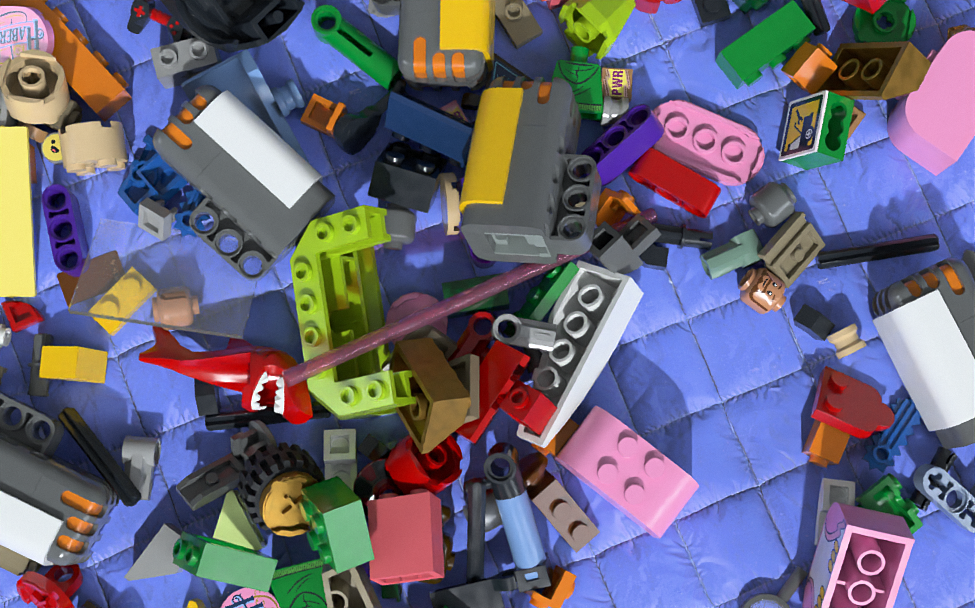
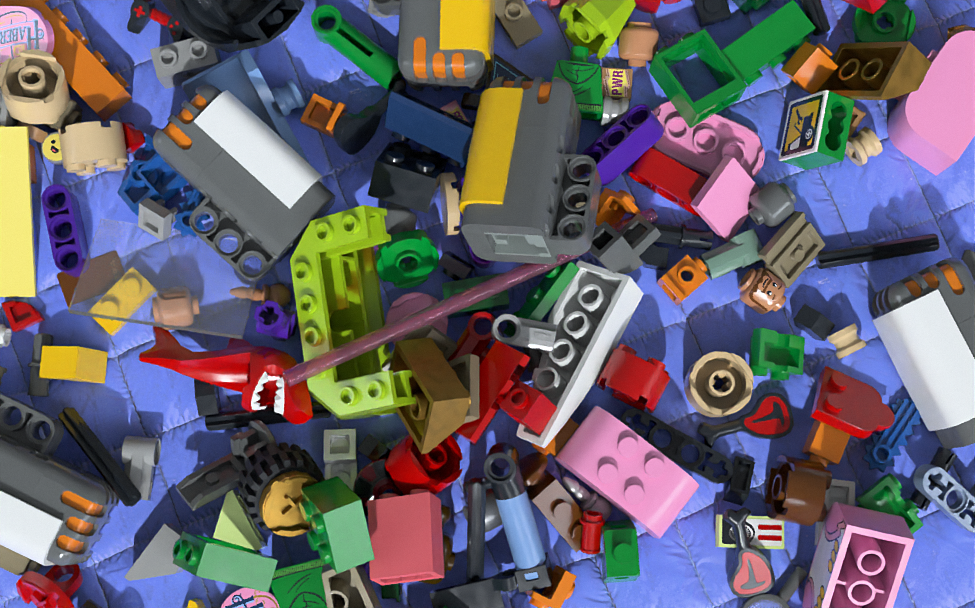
(133, 137): none -> red tile
(275, 321): none -> dark purple piece
(277, 293): none -> nougat bar
(404, 244): none -> green plate
(455, 266): none -> black plate
(588, 500): none -> light grey bar
(591, 531): none -> red pin
(619, 551): none -> green torso
(634, 379): none -> red brick
(638, 43): none -> nougat head
(675, 286): none -> orange brick
(676, 444): none -> black beam
(703, 45): none -> green window
(725, 198): none -> bright pink tile
(736, 387): none -> tan brick
(739, 484): none -> black piece
(751, 571): none -> black piece
(761, 532): none -> slope
(767, 420): none -> black piece
(776, 354): none -> green cylinder
(797, 491): none -> reddish brown brick
(863, 146): none -> tan wheel

